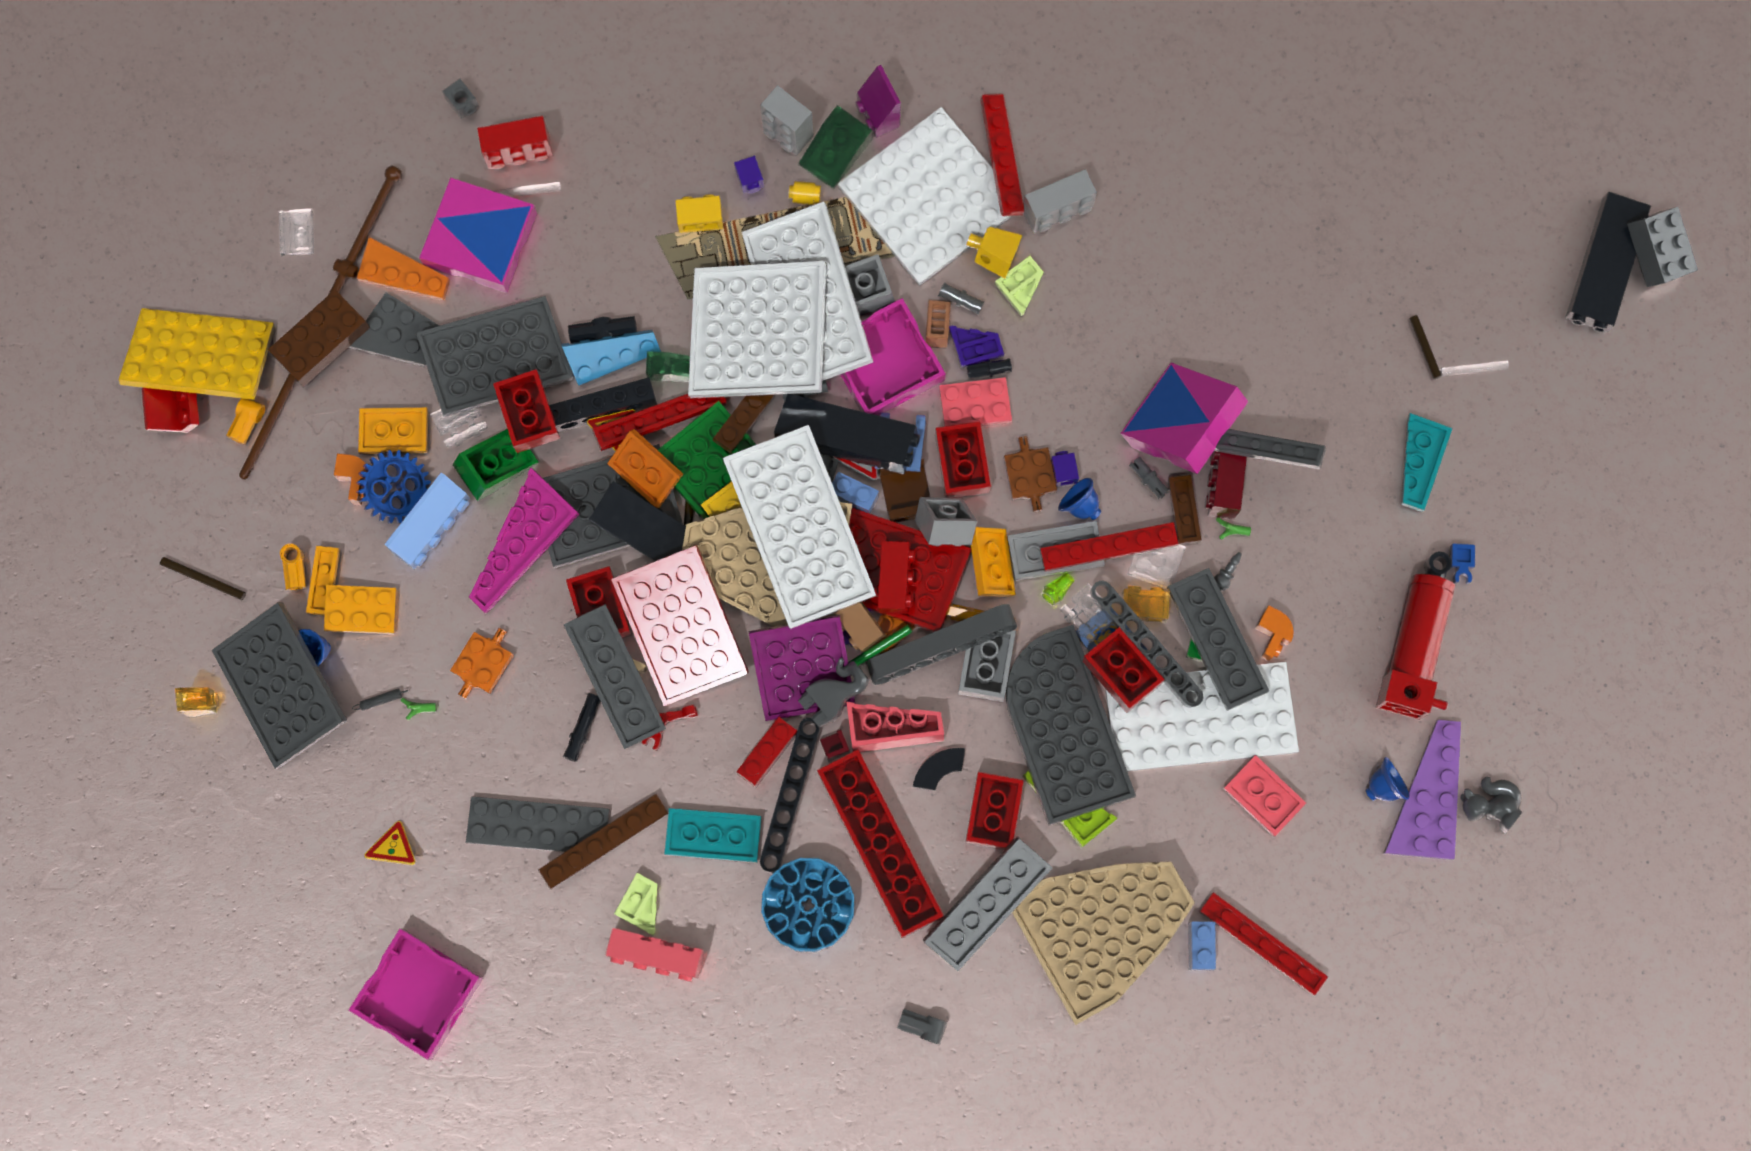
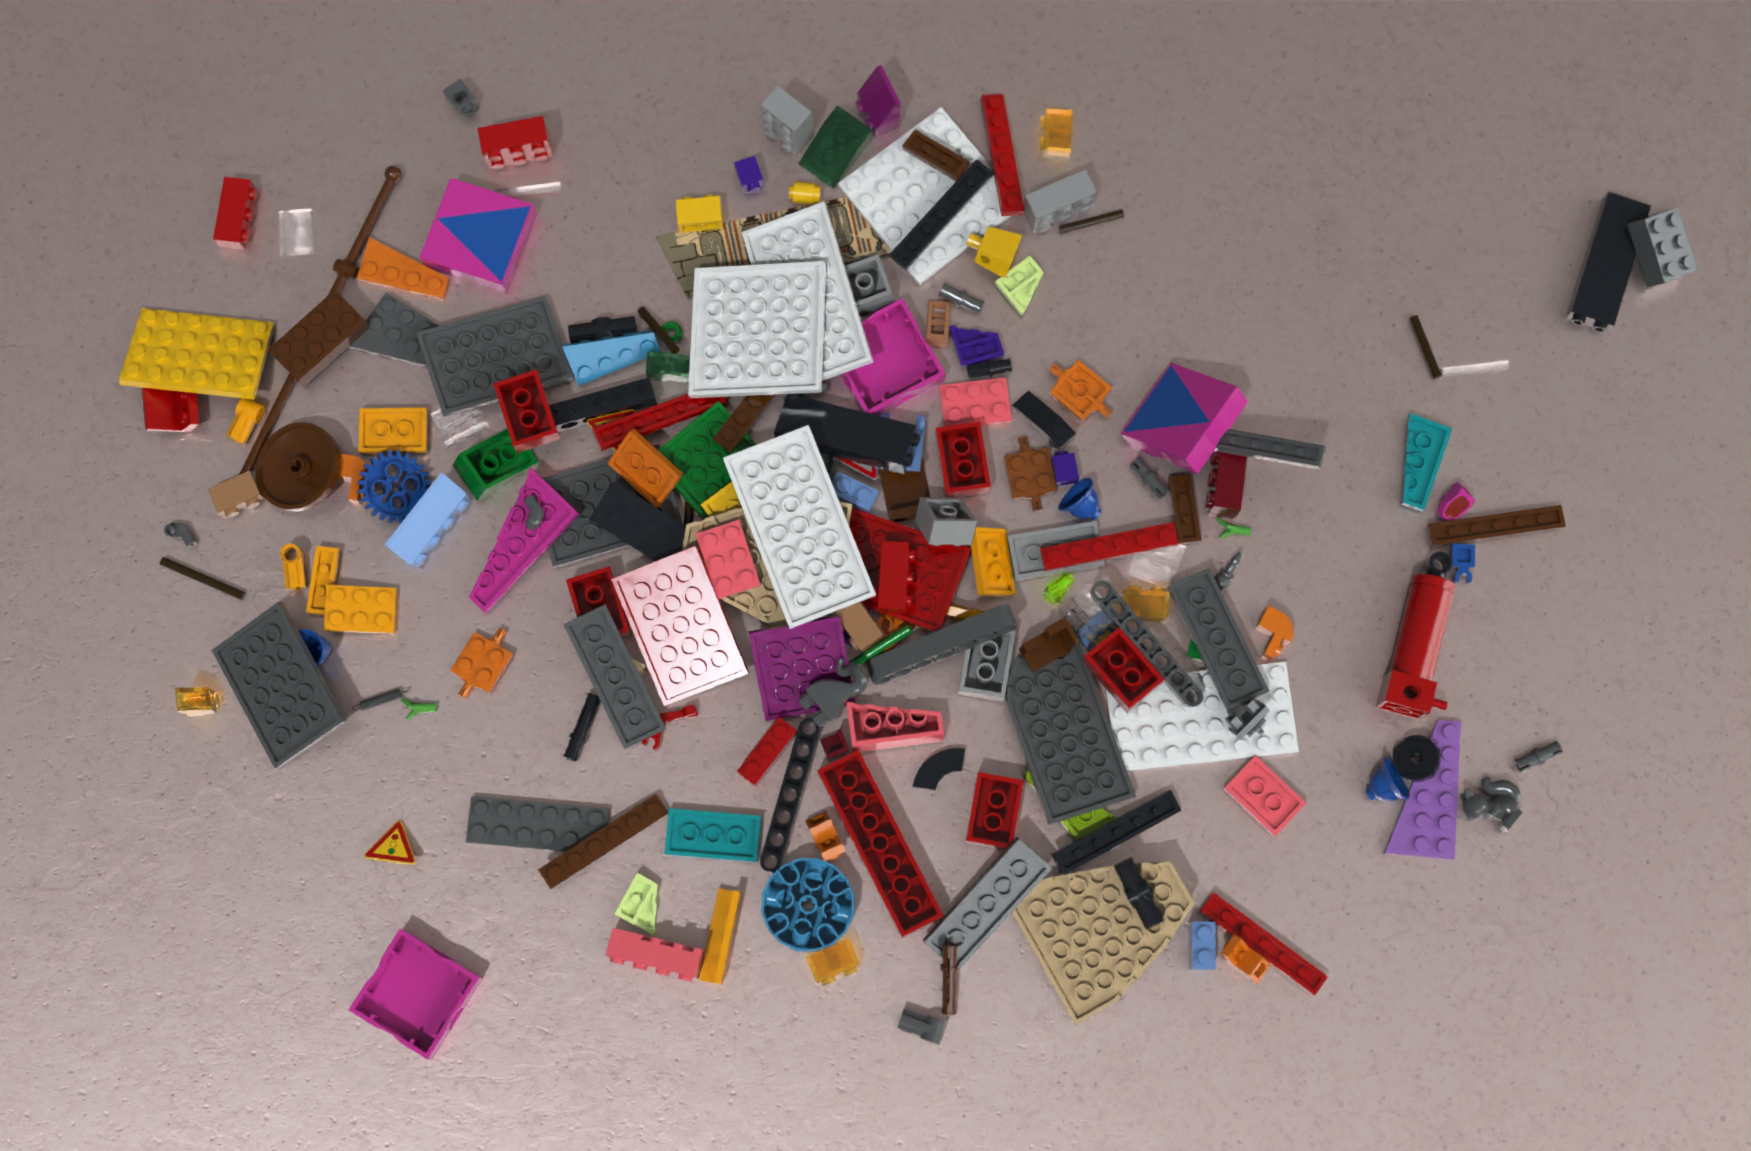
(181, 531): none -> dark grey arm
(235, 213): none -> red brick
(236, 495): none -> medium nougat brick
(298, 466): none -> reddish brown dish
(536, 513): none -> dark grey arm
(658, 330): none -> dark brown bar
(673, 326): none -> green plate
(720, 936): none -> light orange fence
(728, 559): none -> coral plate
(825, 836): none -> orange brick
(832, 962): none -> clear yellow brick
(935, 155): none -> reddish brown plate
(941, 214): none -> black plate
(949, 970): none -> reddish brown pin
(1045, 421): none -> black slope
(1050, 645): none -> reddish brown panel
(1057, 134): none -> clear yellow brick
(1080, 390): none -> orange plate
(1096, 220): none -> dark brown bar
(1116, 832): none -> black plate
(1139, 893): none -> black piece
(1244, 959): none -> orange brick
(1250, 721): none -> dark grey hips
(1427, 750): none -> black plate
(1455, 502): none -> dark pink rock
(1496, 526): none -> reddish brown plate
(1538, 756): none -> dark grey pin

